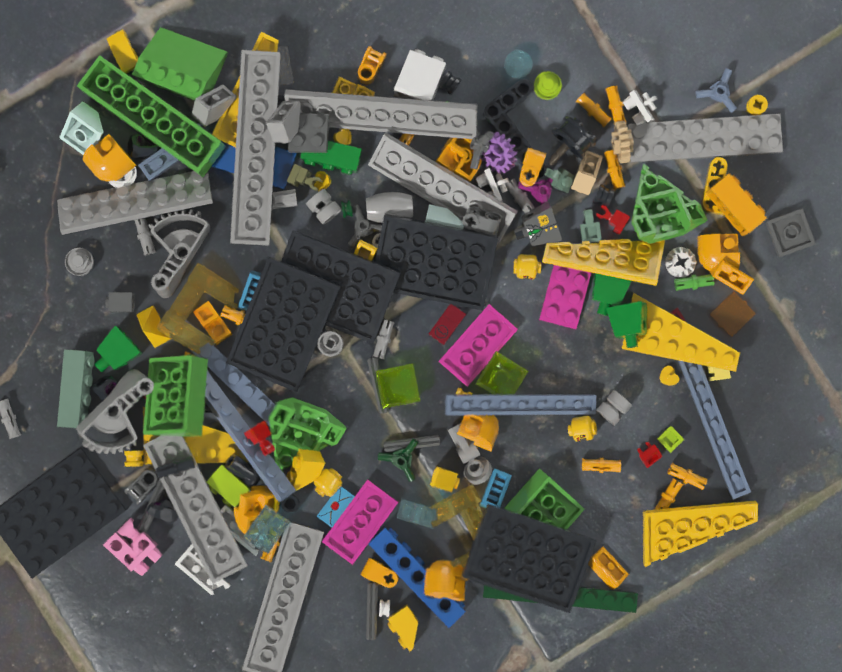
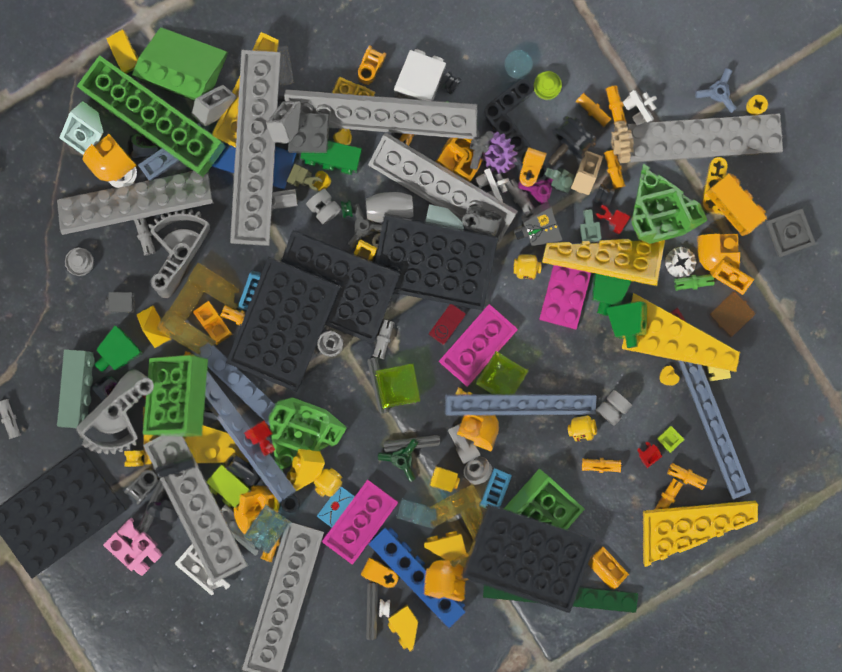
(447, 547): none -> yellow slope

